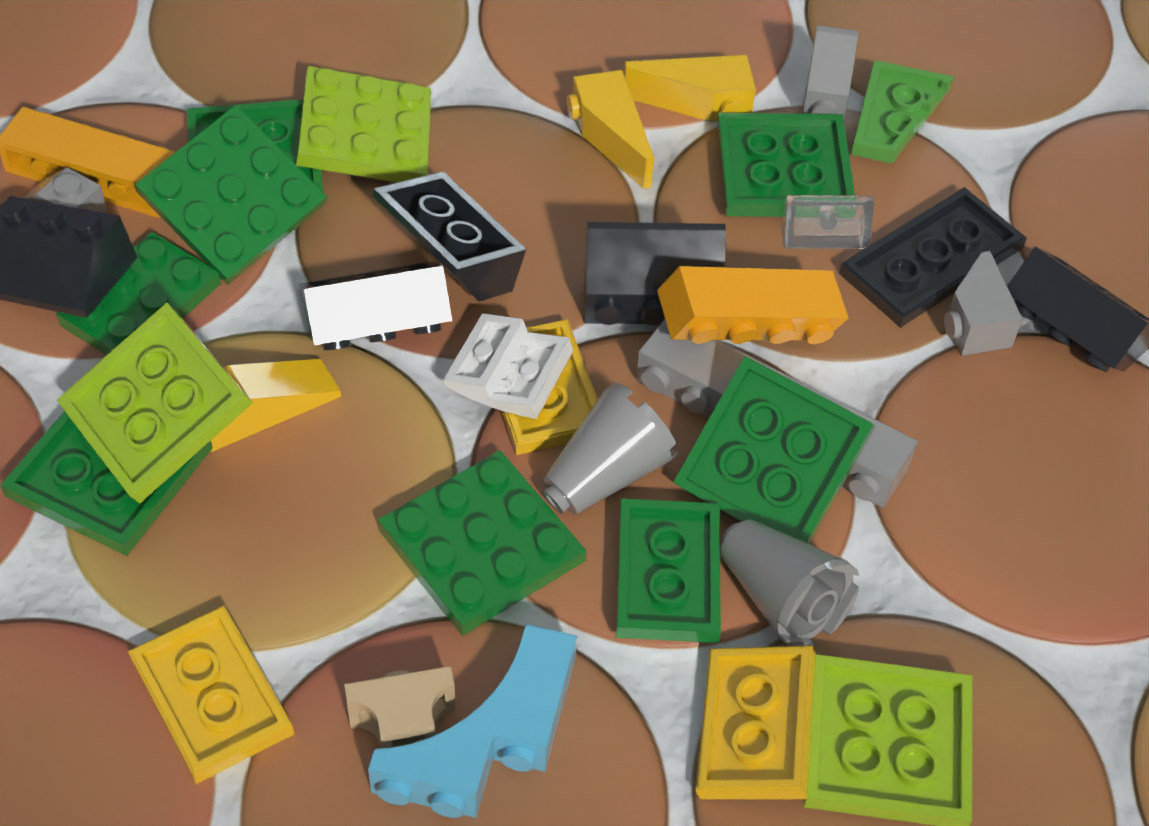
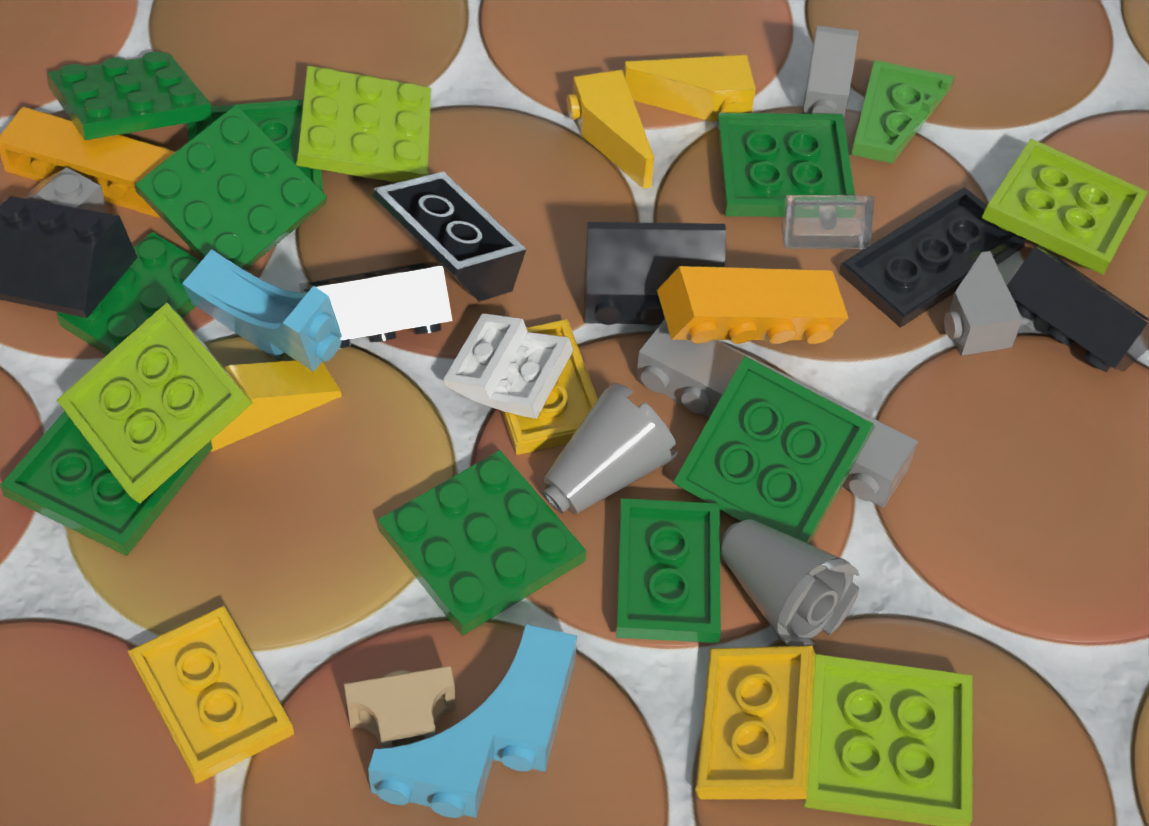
(128, 95): none -> green plate
(265, 314): none -> medium azure arch
(1065, 206): none -> lime plate

